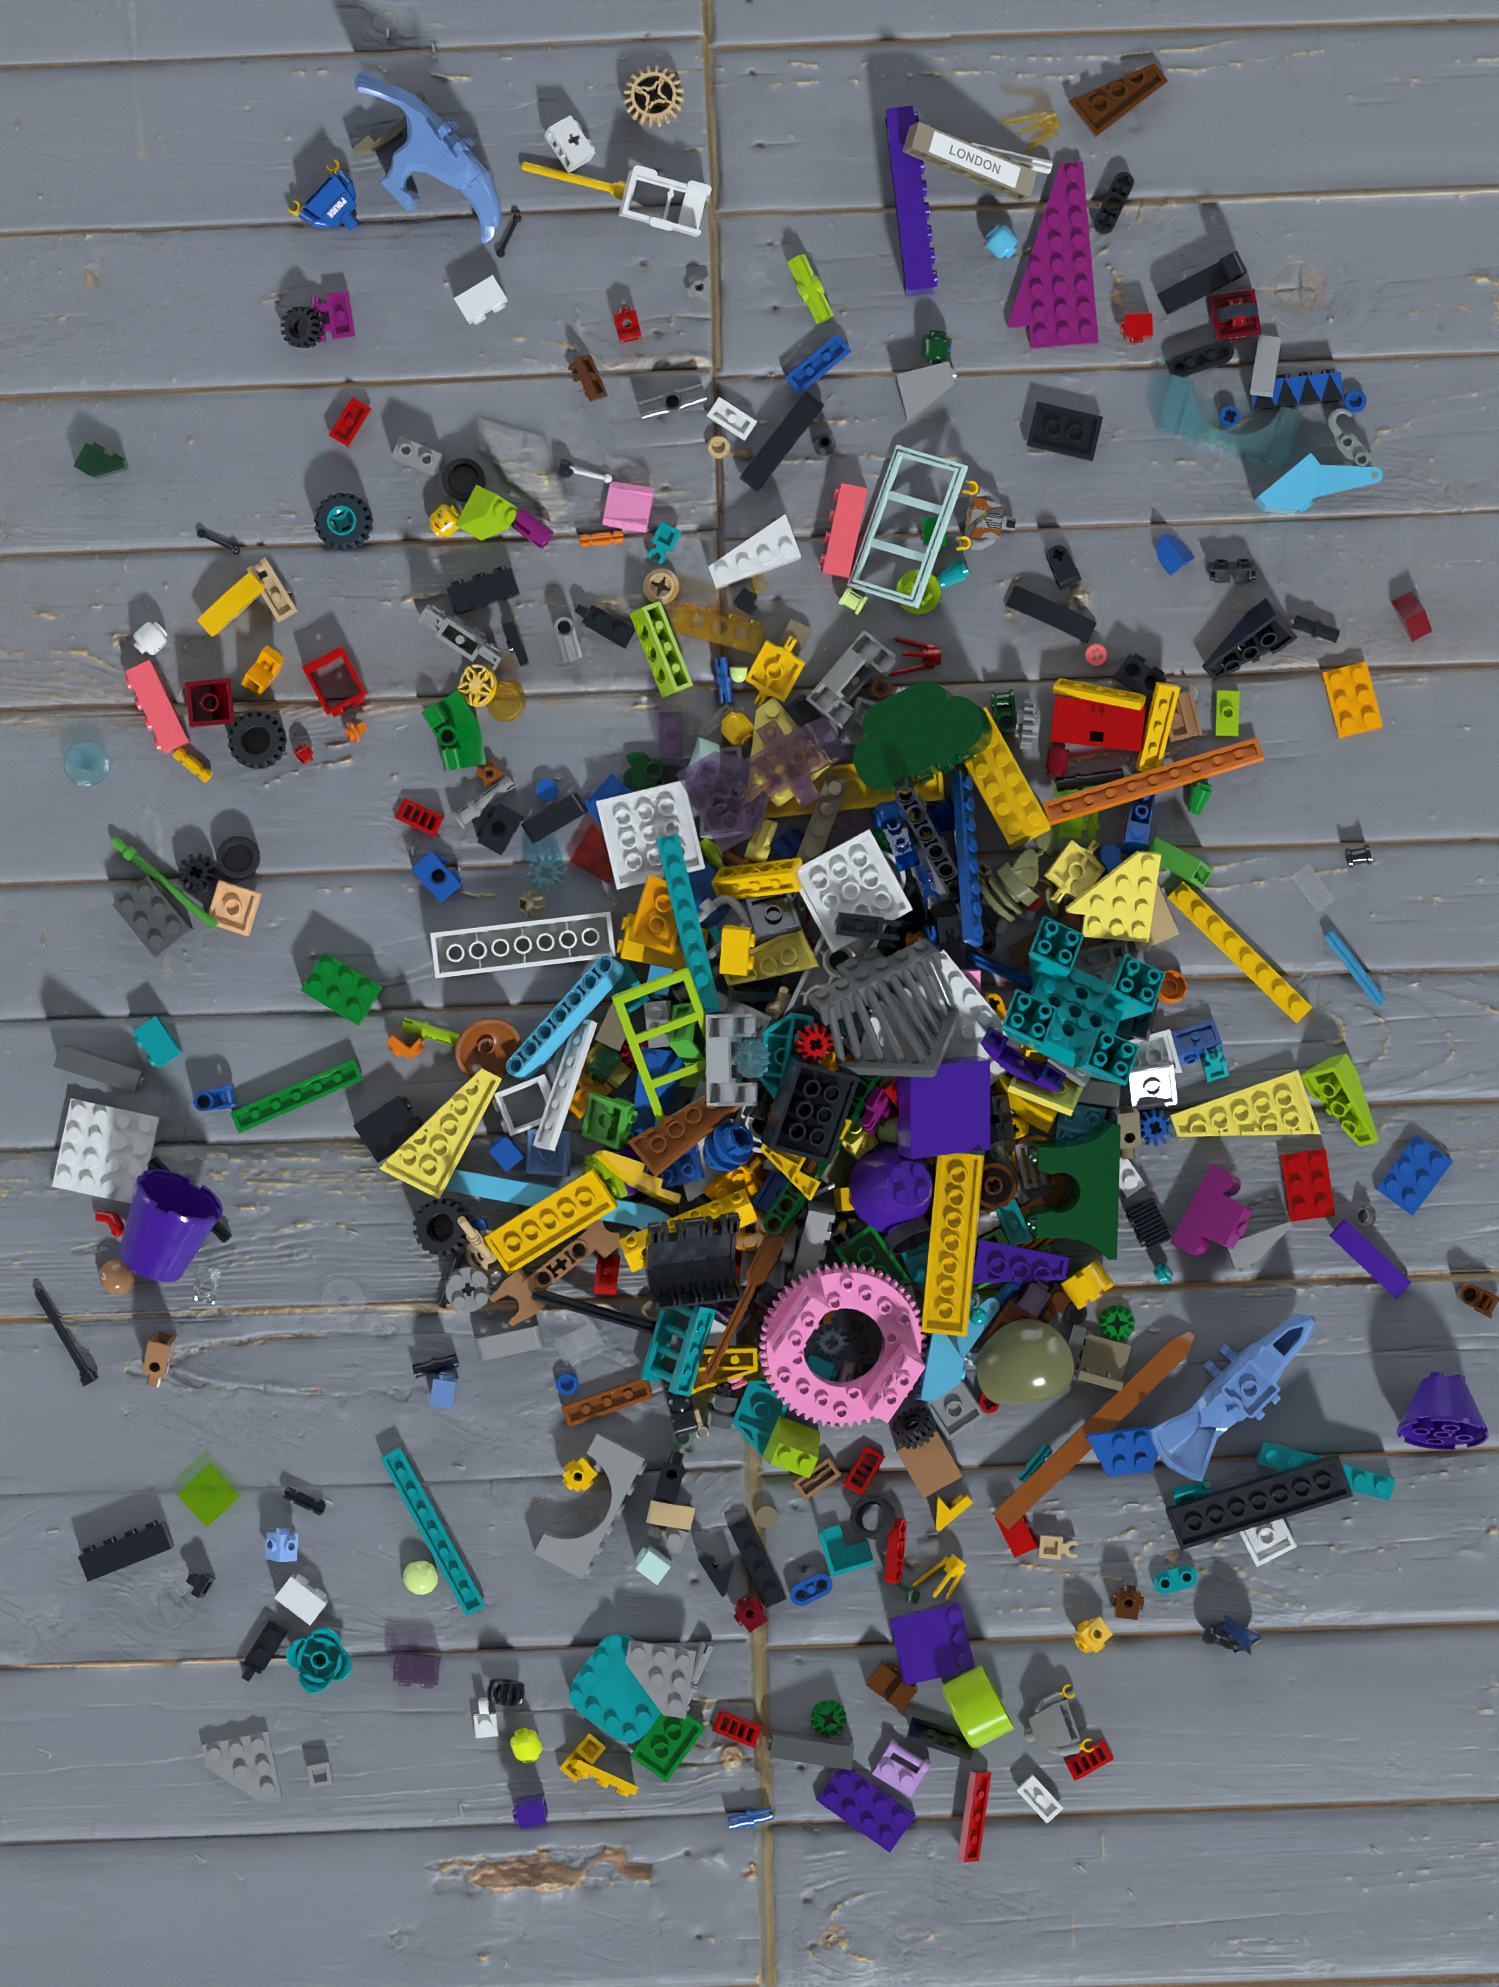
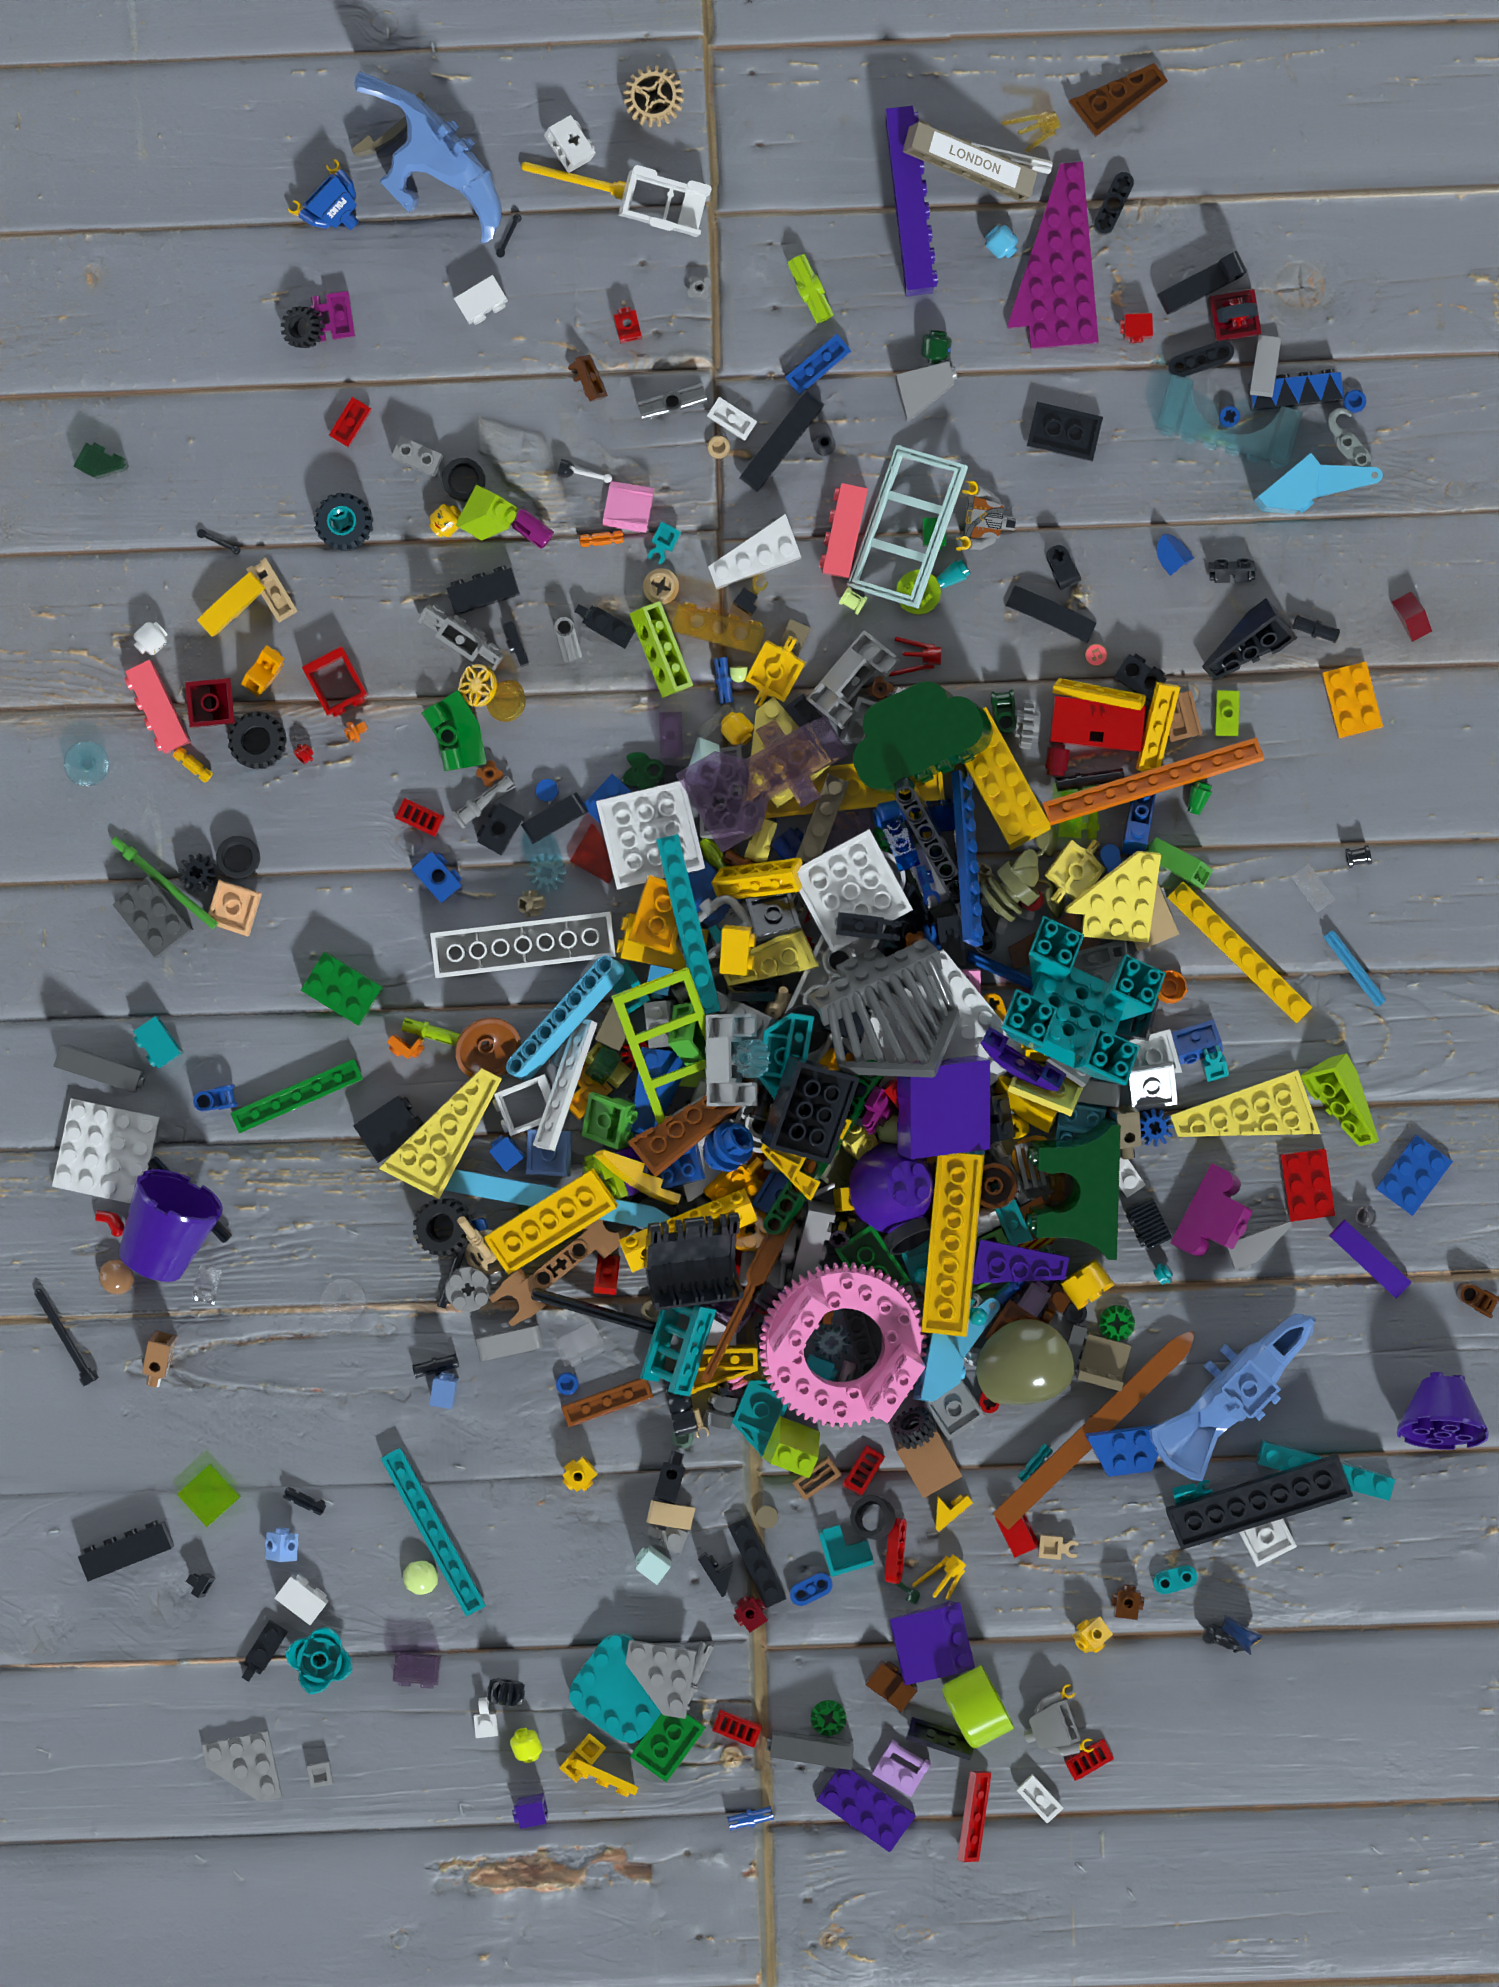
(577, 1551): light grey arch -> none
(817, 1034): red gear -> none

